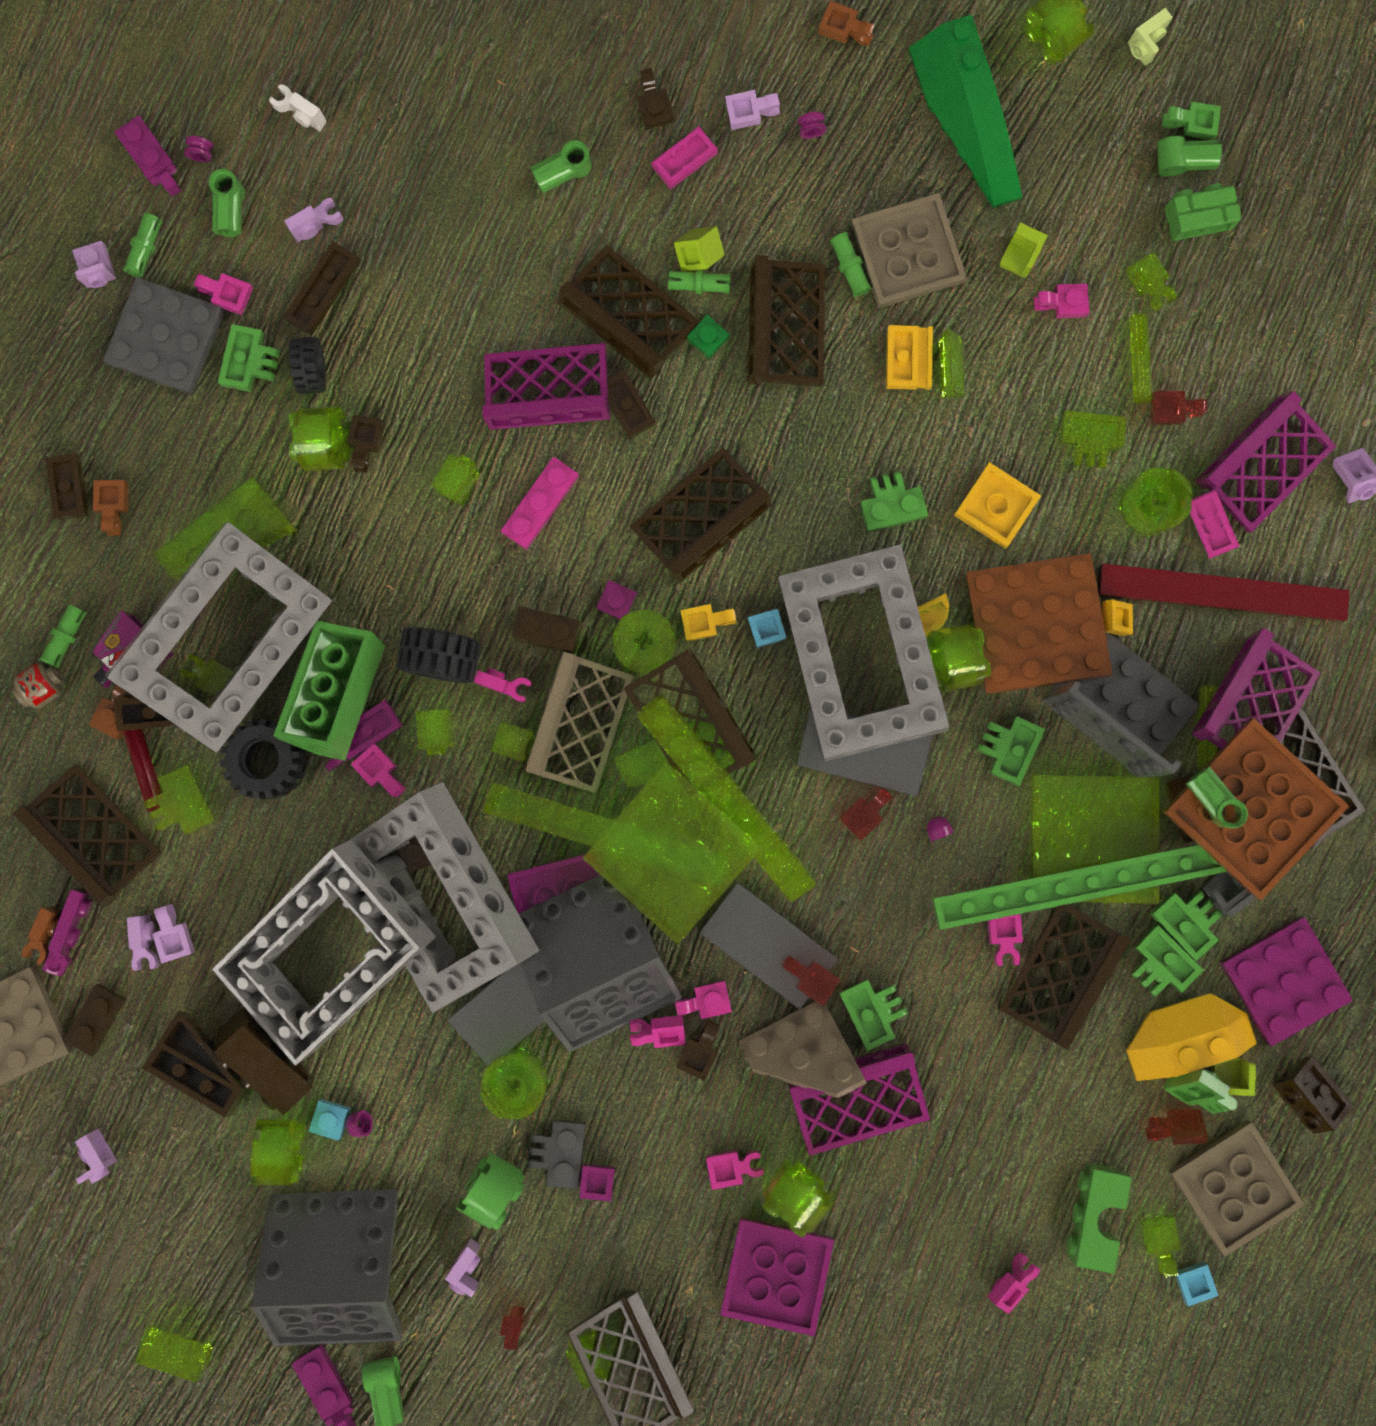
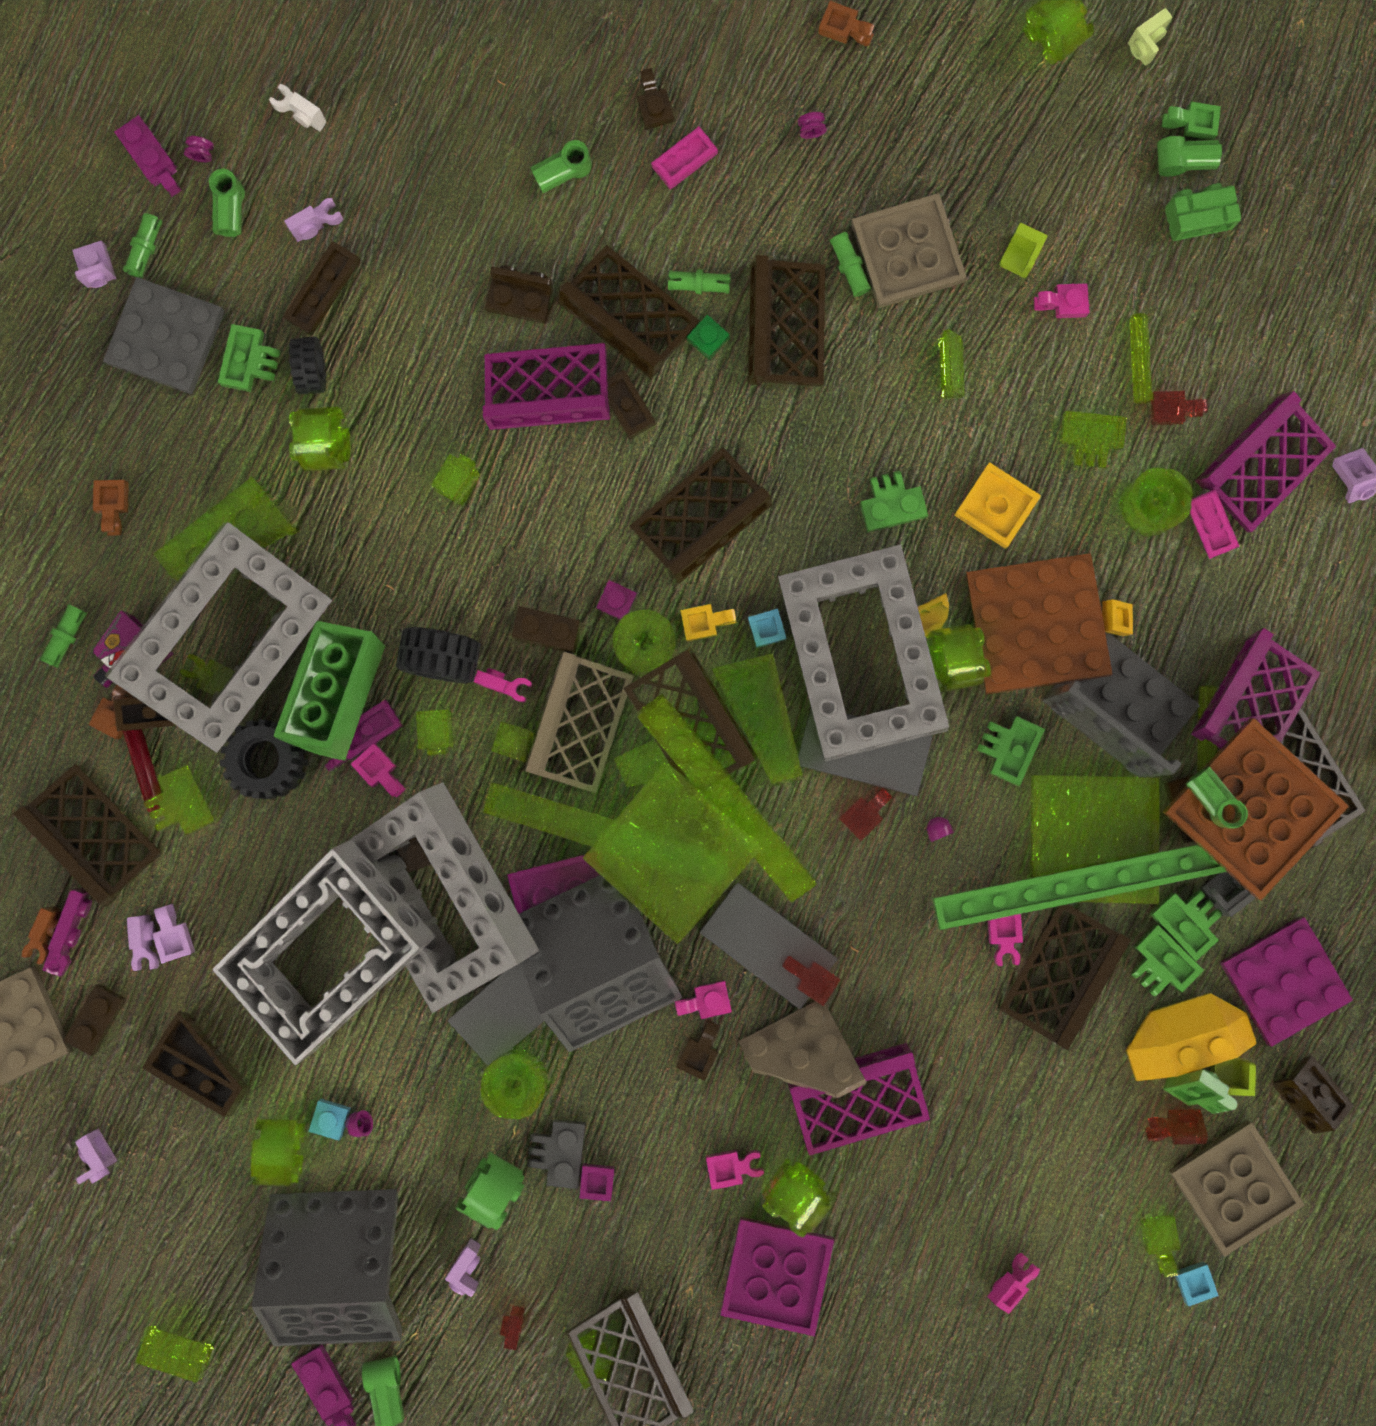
(37, 685): dark tan head -> none
(66, 486): dark brown plate -> none
(227, 292): dark pink plate -> none
(261, 1063): dark brown wedge -> none
(364, 436): dark brown plate -> none
(519, 294): none -> dark brown bracket
(540, 503): dark pink plate -> none
(663, 1032): dark pink plate -> none
(699, 248): lime panel -> none
(745, 108): lavender plate -> none
(761, 708): none -> clear neon green wedge
(872, 1012): bright green hinge -> none
(909, 357): yellow plate -> none
(966, 102): green wedge -> none
(1100, 1189): bright green arch -> none
(1149, 276): clear neon green plate -> none
(1223, 592): dark red tile -> none

